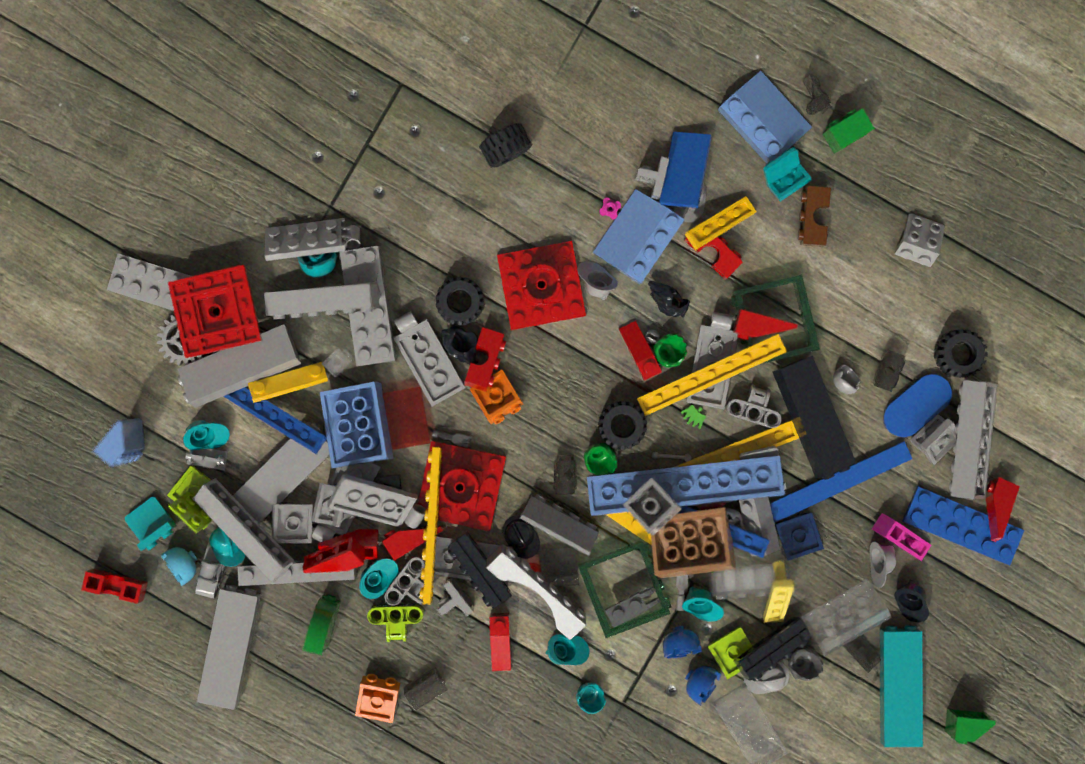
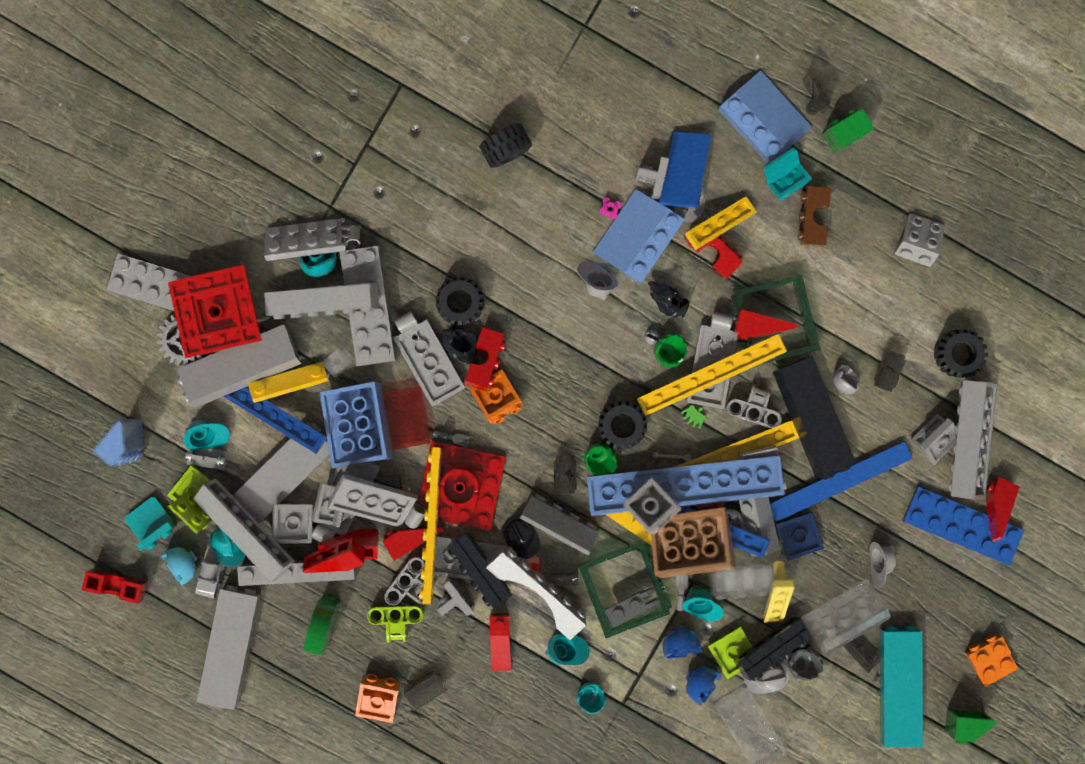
(378, 578): teal piece -> none
(535, 306): red piece -> none
(640, 350): red slope -> none
(901, 536): dark pink slope -> none
(912, 602): black piece -> none
(917, 405): blue tile -> none
(991, 659): none -> orange plate

